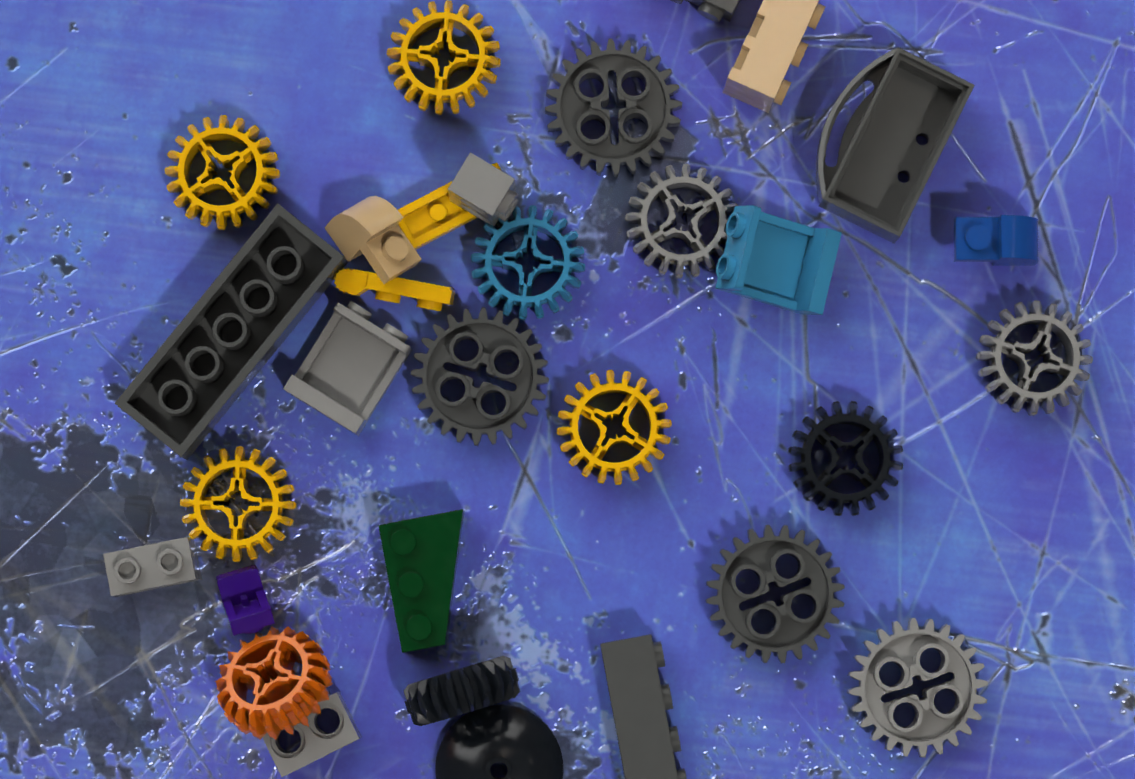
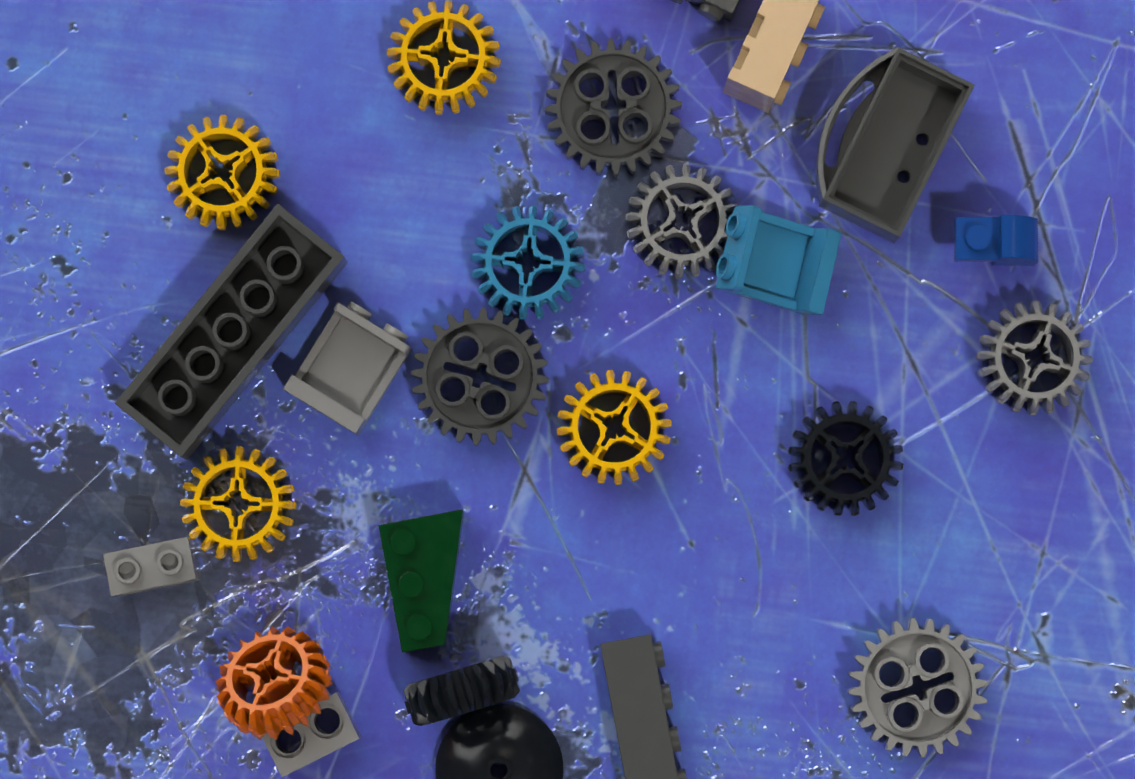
(244, 600): dark purple bracket -> none
(374, 231): tan brick -> none
(429, 295): yellow hinge -> none
(432, 217): yellow hinge -> none
(483, 190): light grey brick -> none
(788, 630): dark grey gear -> none

